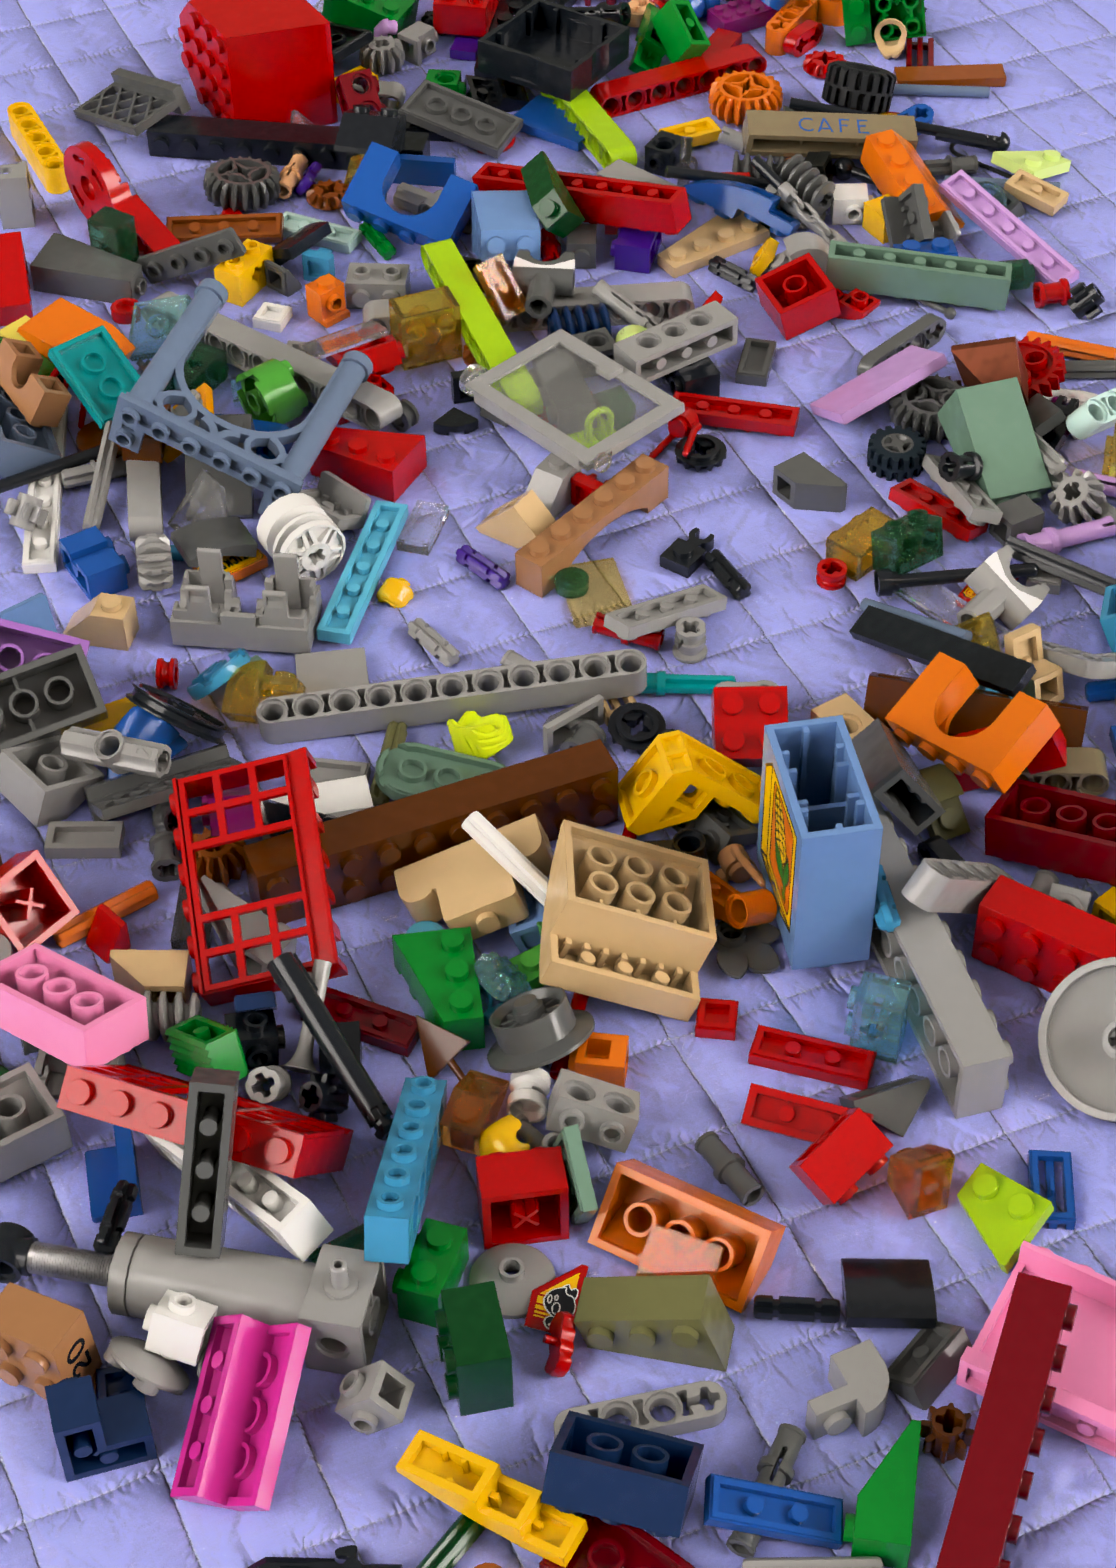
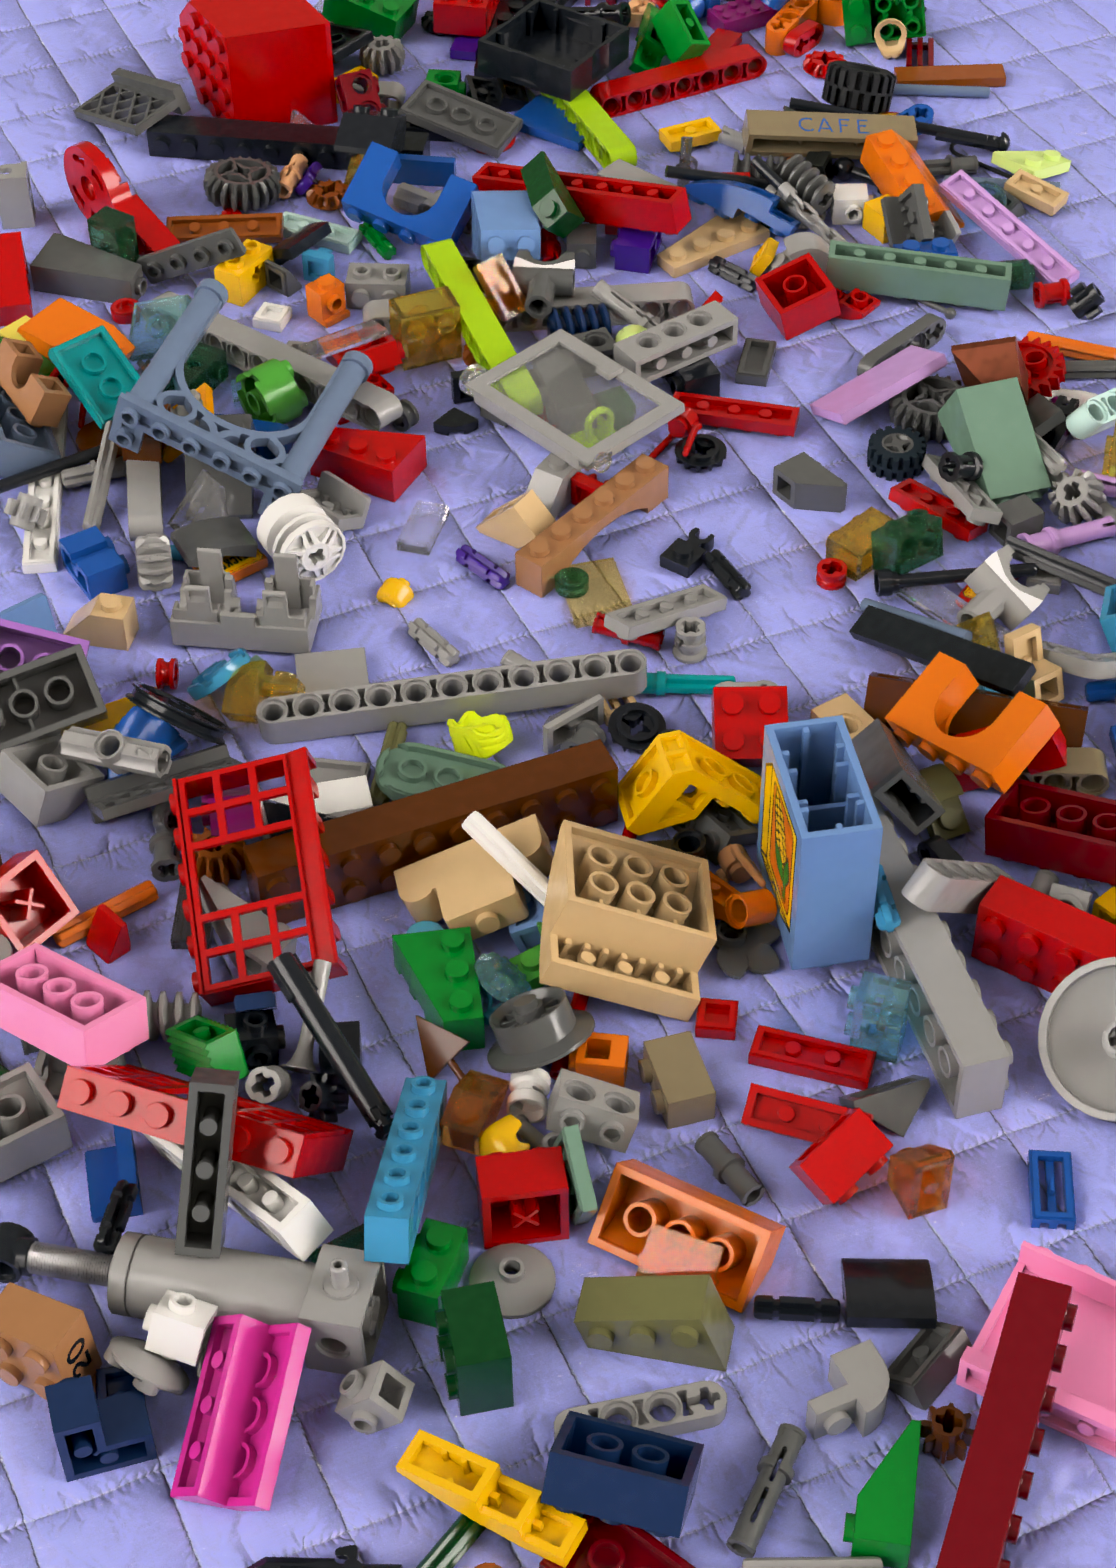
(38, 147): yellow beam -> none
(84, 839): light grey tile -> none
(154, 971): tan slope -> none
(362, 572): medium azure plate -> none
(378, 1023): dark red tile -> none
(386, 27): lavender arm -> none
(423, 41): light grey brick -> none
(554, 1297): sticker -> none
(560, 1344): red piece -> none
(662, 151): black brick -> none
(677, 1080): none -> dark tan brick
(742, 91): orange gear -> none
(773, 1511): blue tile -> none
(1003, 1213): lime wing -> none

